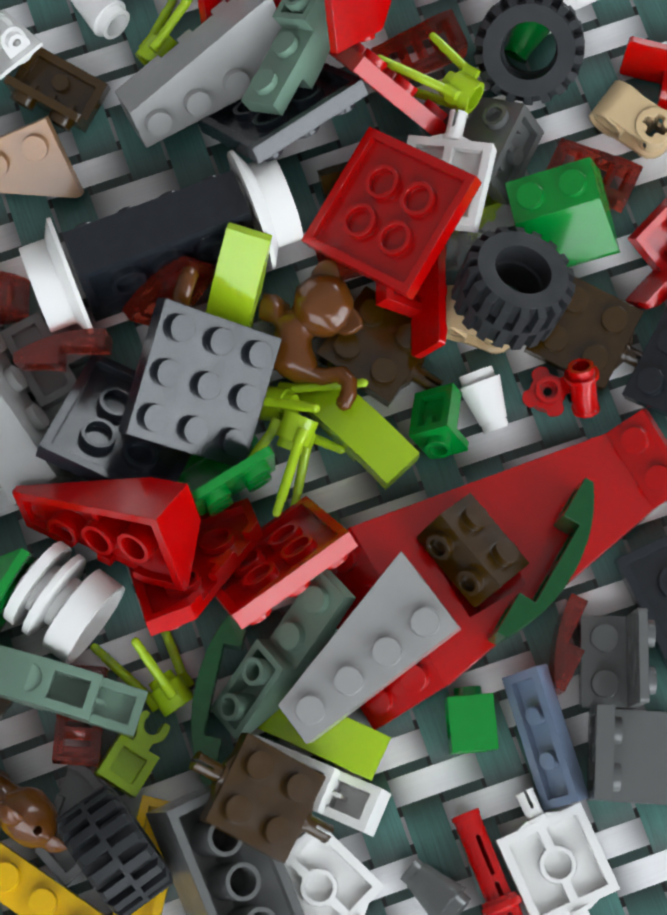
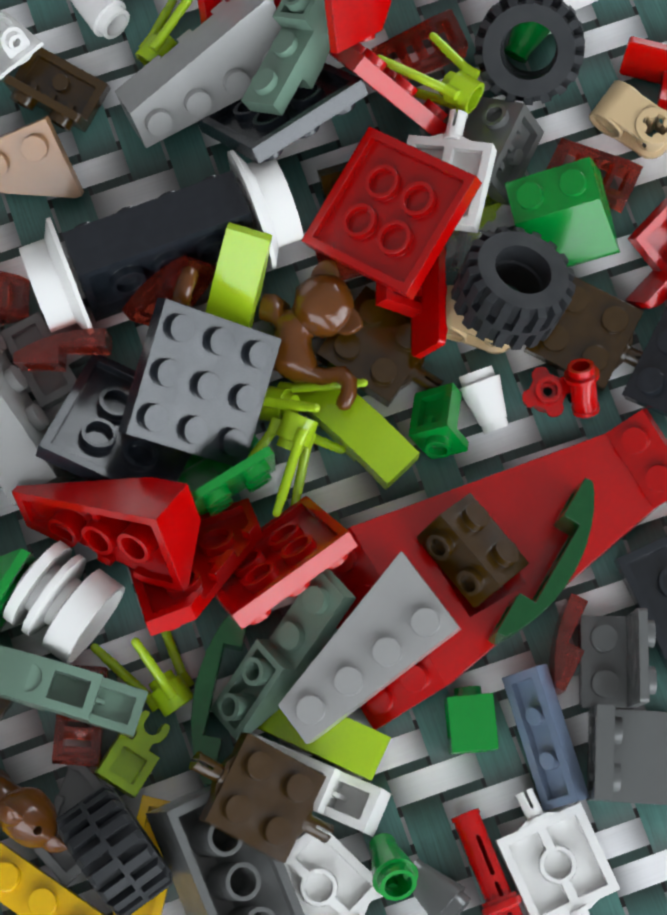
(392, 870): none -> green cone

